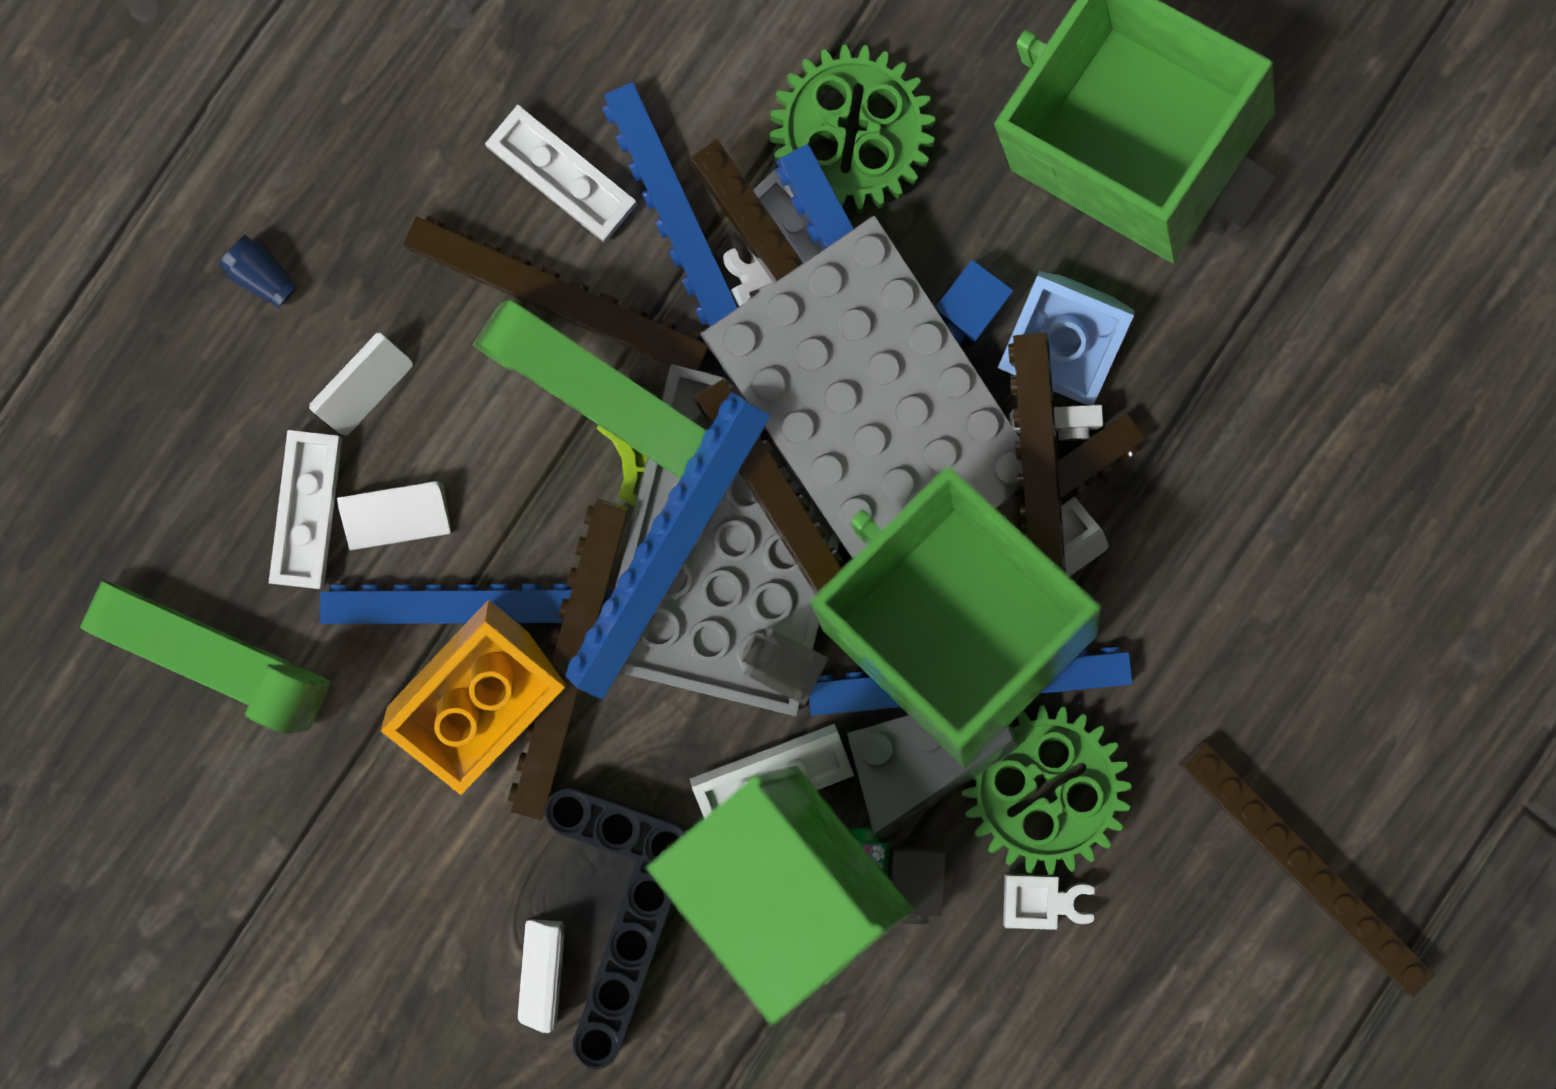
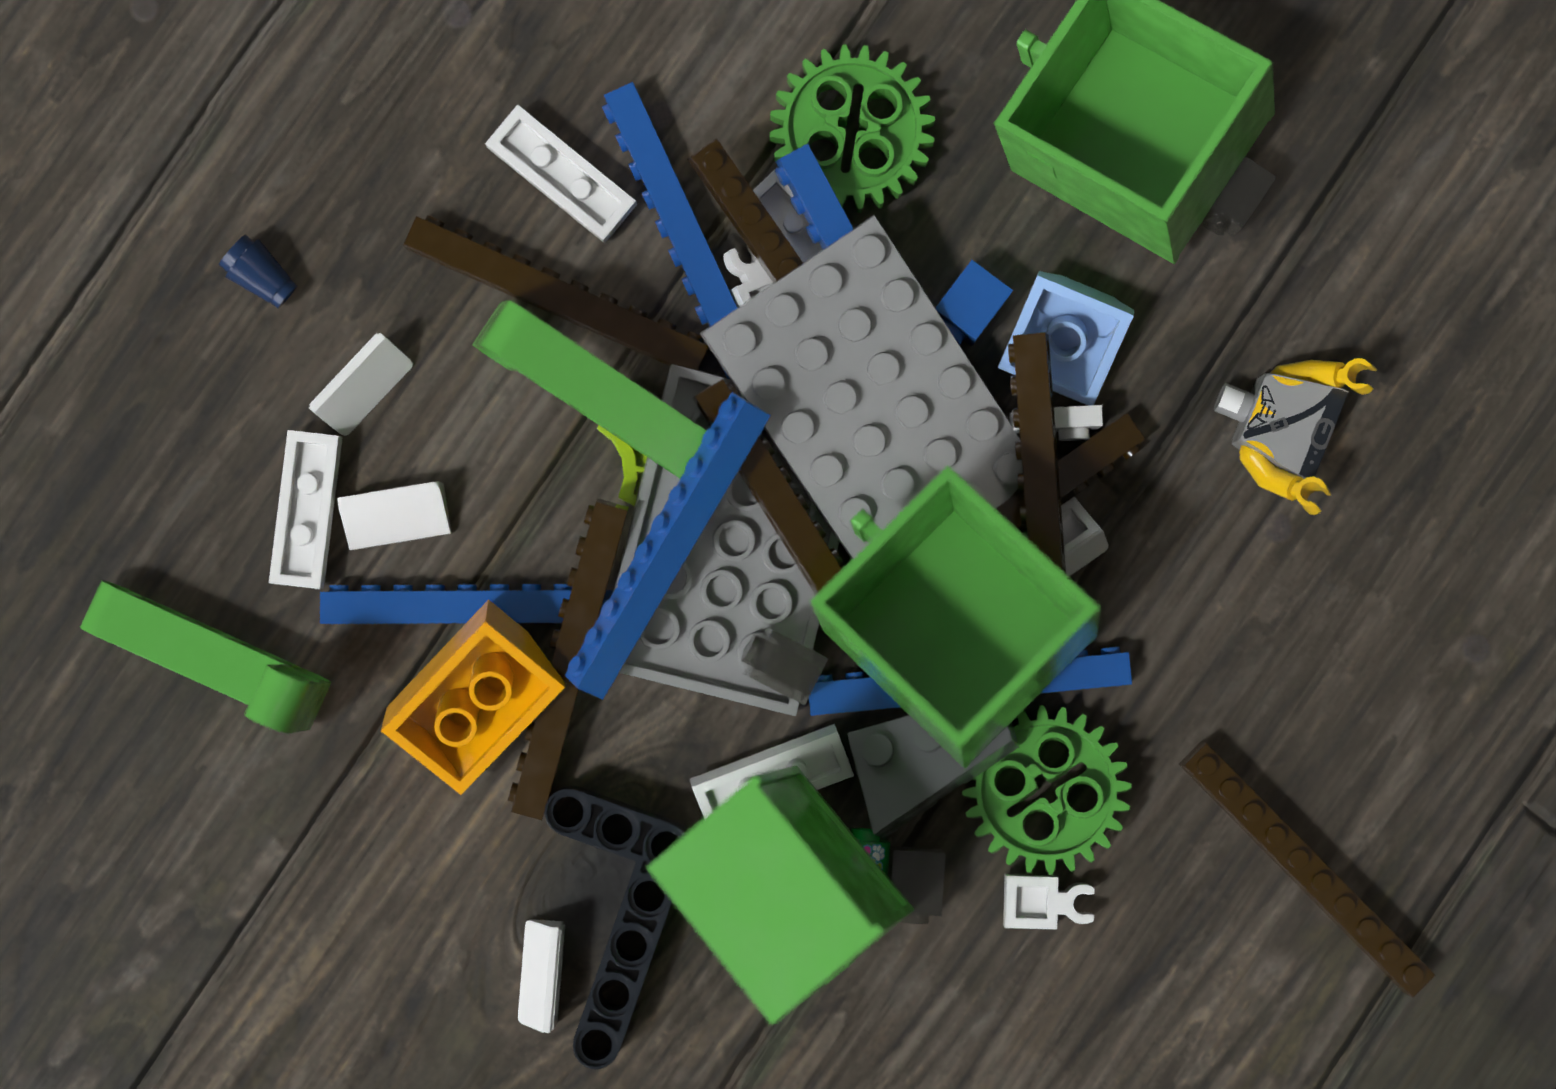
(1290, 423): none -> torso

